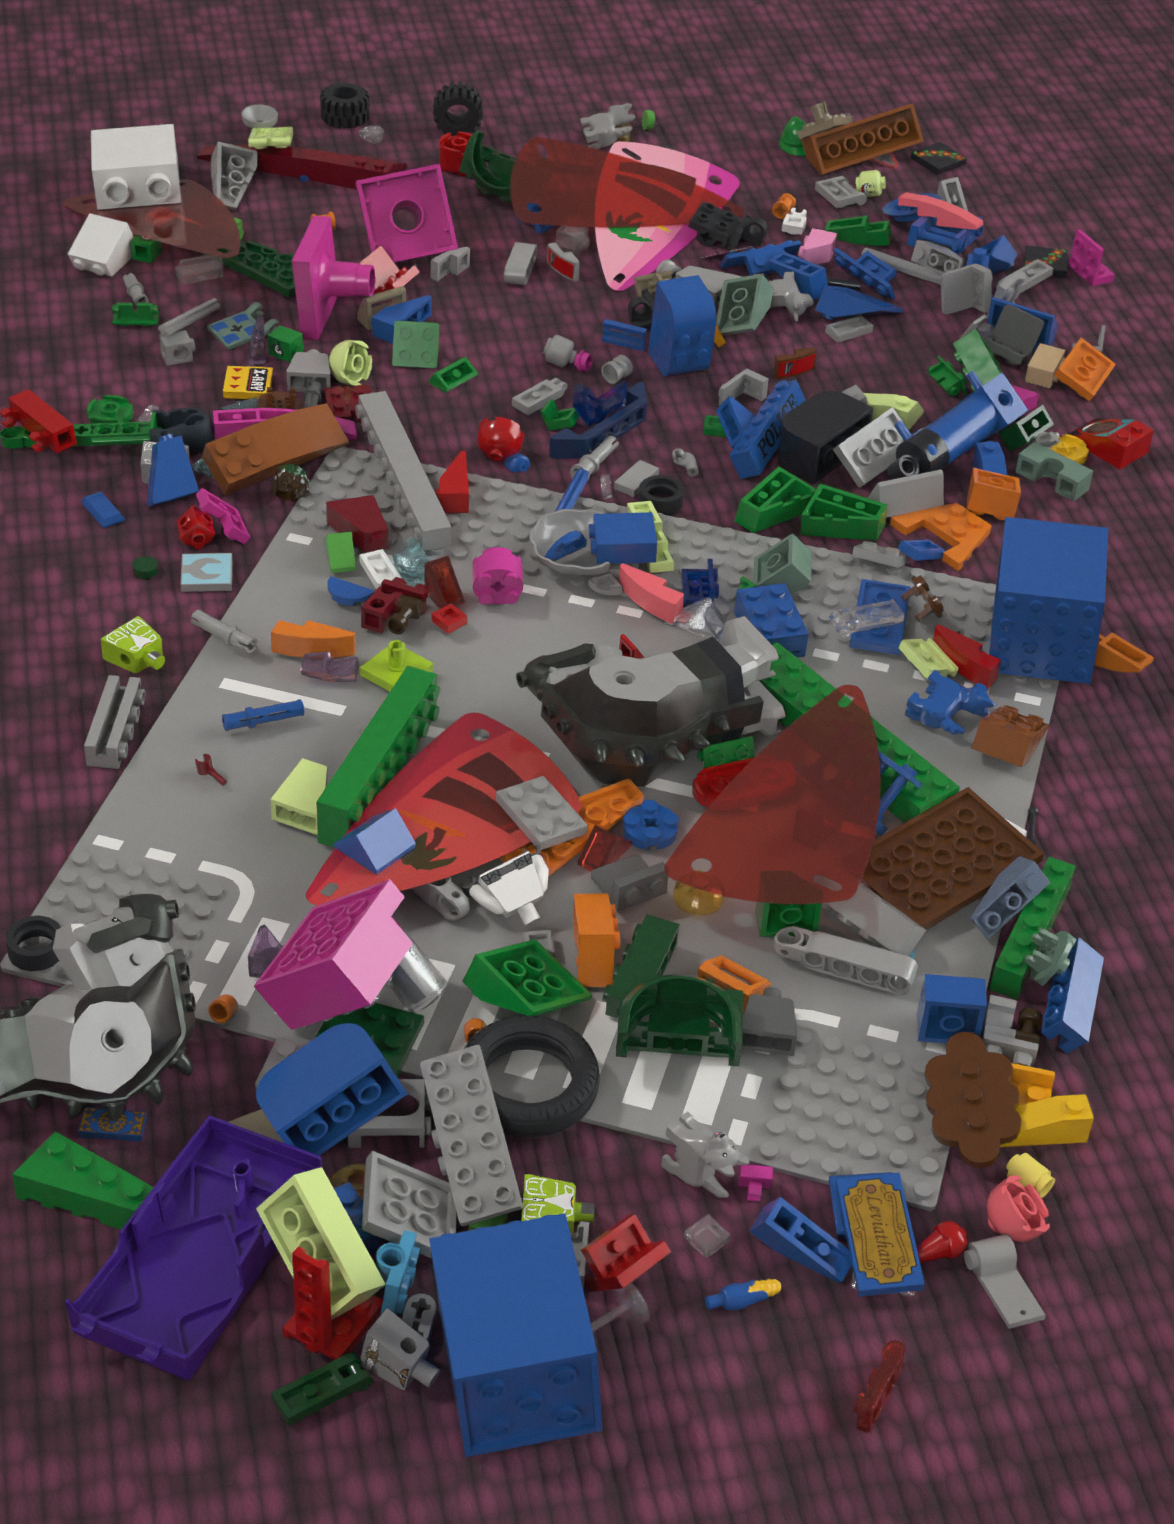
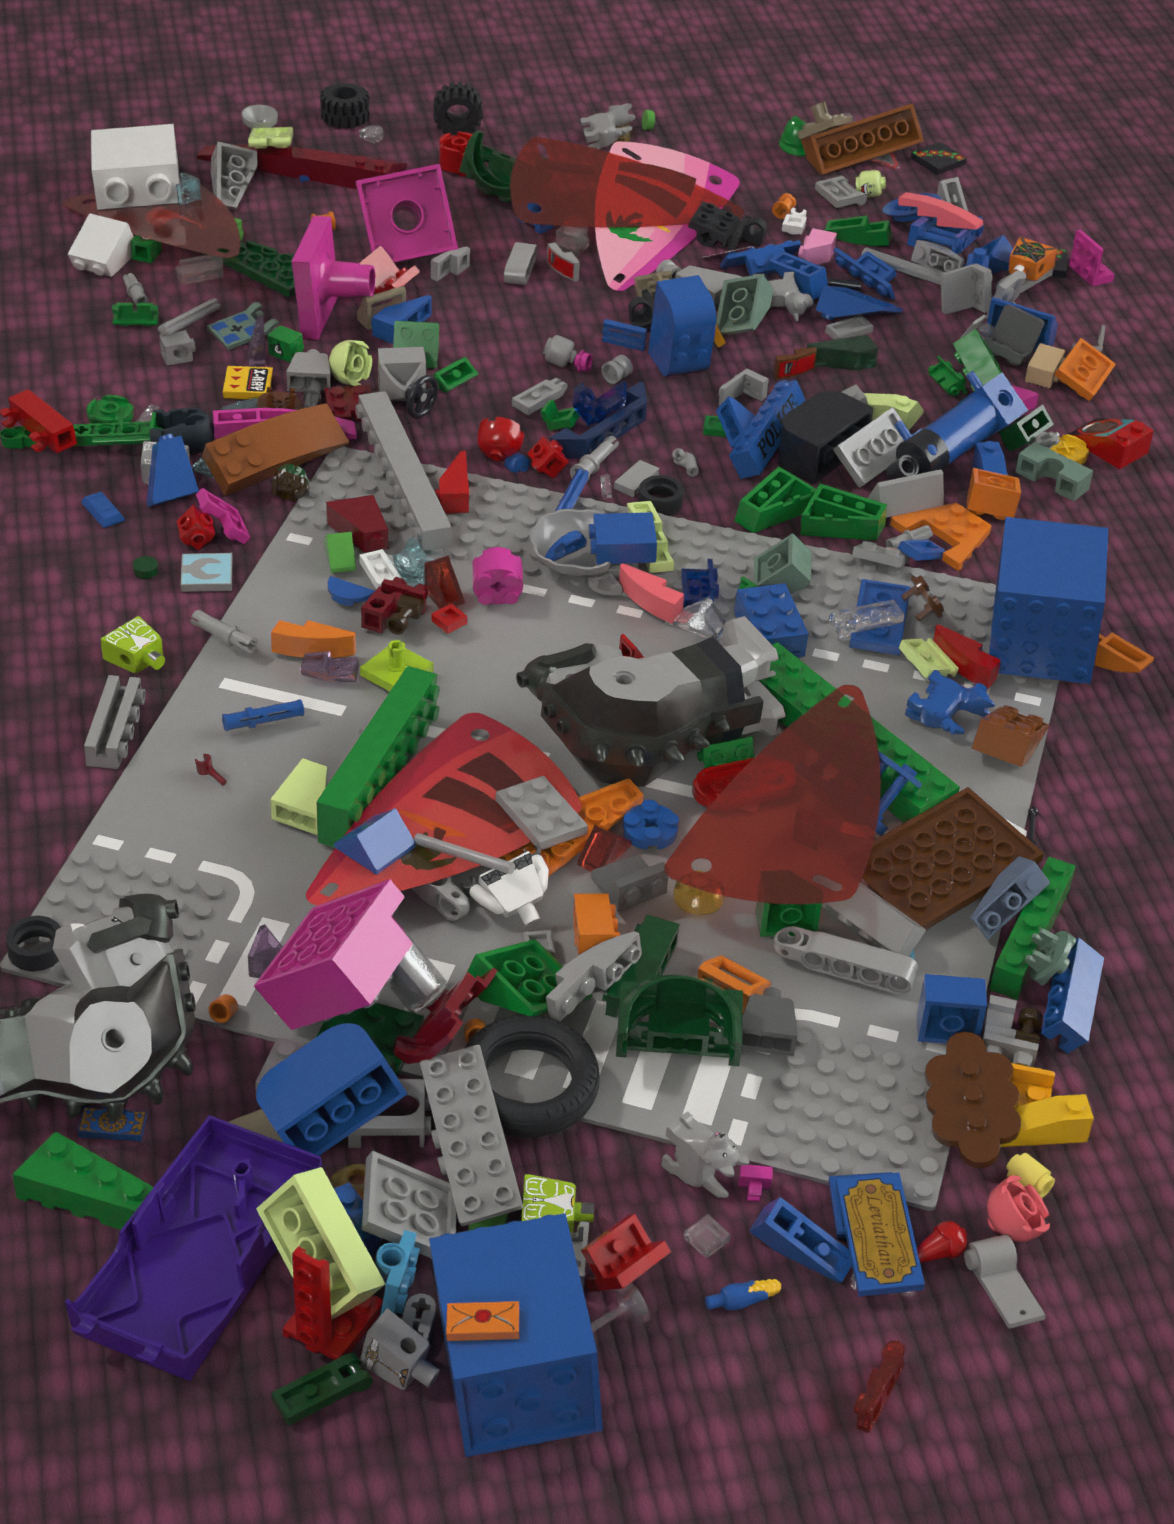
(190, 187): none -> clear light blue bracket
(405, 378): none -> light grey piece
(442, 1020): none -> dark red piece
(464, 853): none -> light grey bar
(482, 1321): none -> orange tile
(548, 457): none -> red brick
(591, 969): none -> light grey slope
(846, 353): none -> clear green slope
(918, 534): none -> light grey axle
(1031, 258): none -> orange torso

